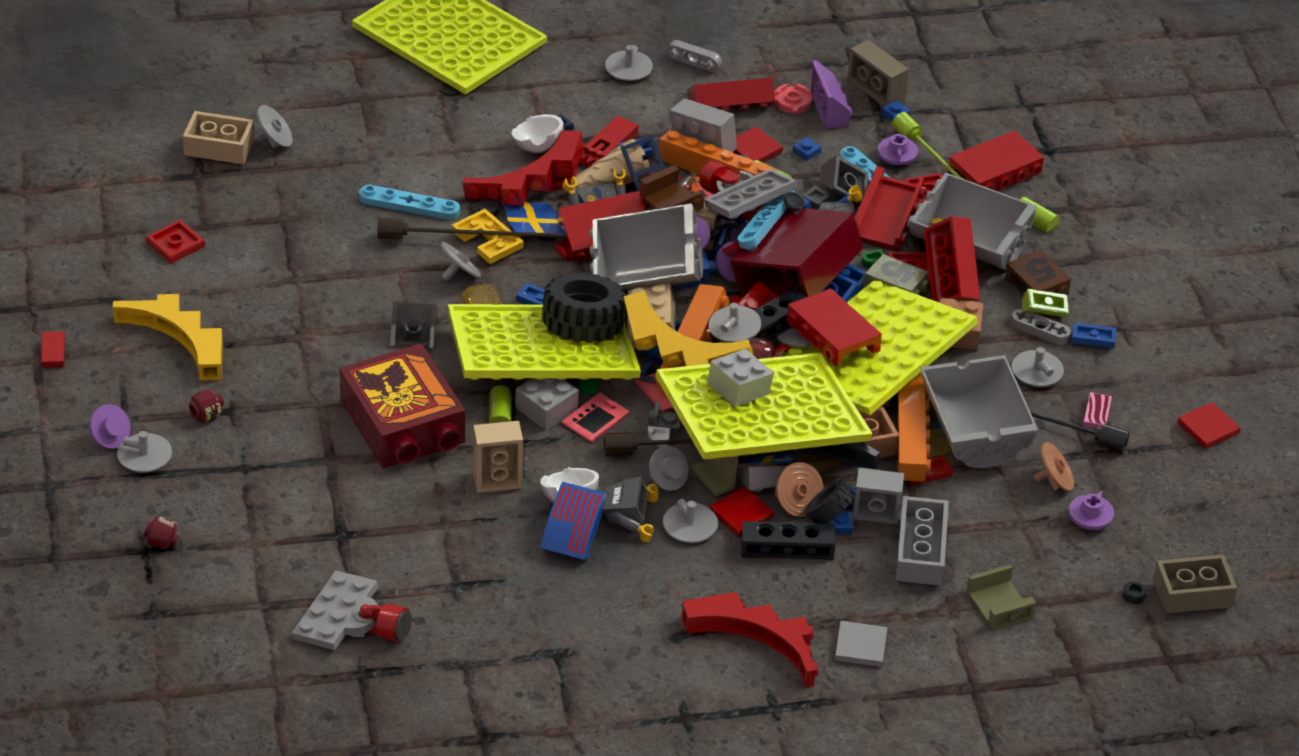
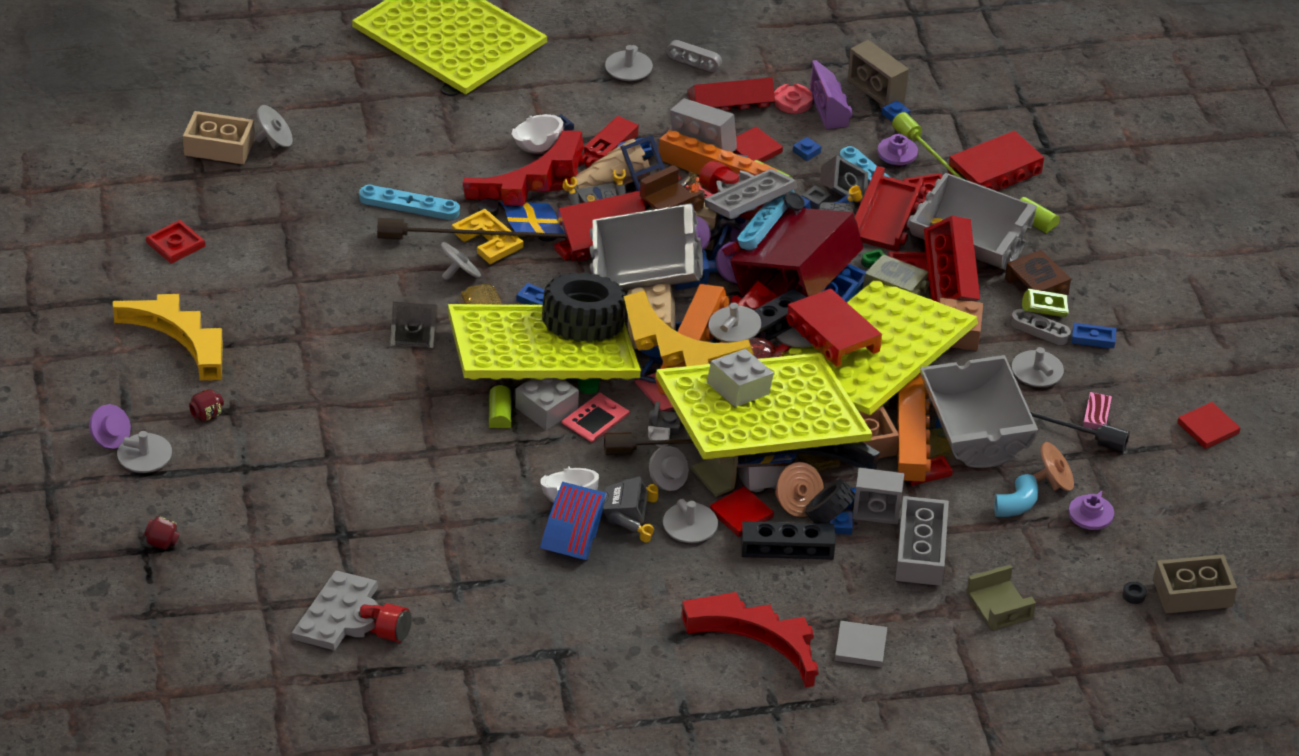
(53, 349): red tile -> none
(402, 405): brick -> none
(497, 456): tan brick -> none
(1019, 502): none -> medium azure cylinder

